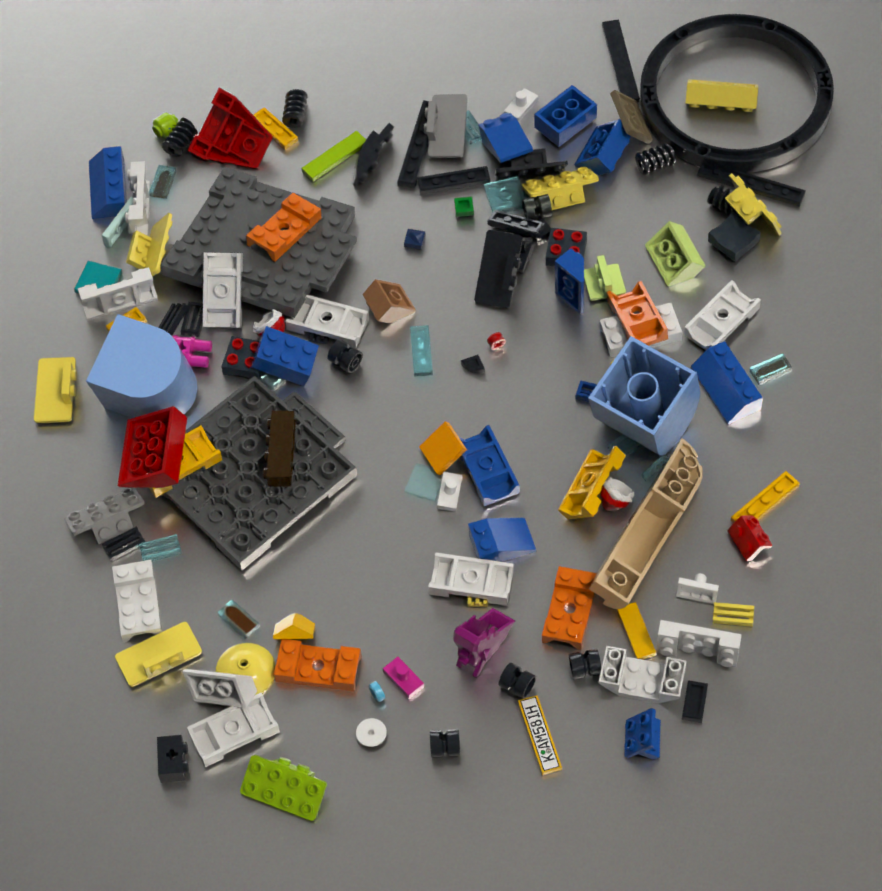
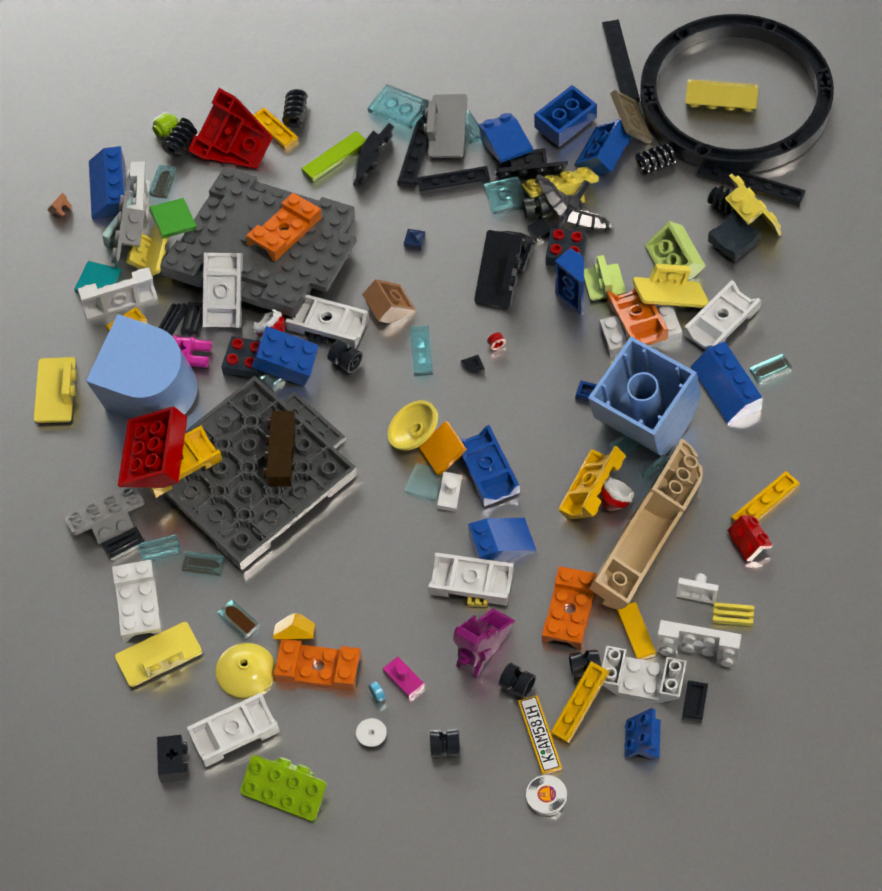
(56, 206): none -> nougat tile
(130, 228): none -> light grey bracket
(172, 218): none -> bright green tile
(203, 563): none -> clear light blue tile
(220, 687): white slope -> none
(398, 106): none -> clear light blue tile
(412, 425): none -> light yellow dish
(464, 206): green plate -> none
(515, 224): black tile -> none
(522, 104): white tile -> none
(546, 795): none -> white tile
(570, 207): none -> black bar
(580, 702): none -> yellow tile
(670, 287): none -> light yellow bracket

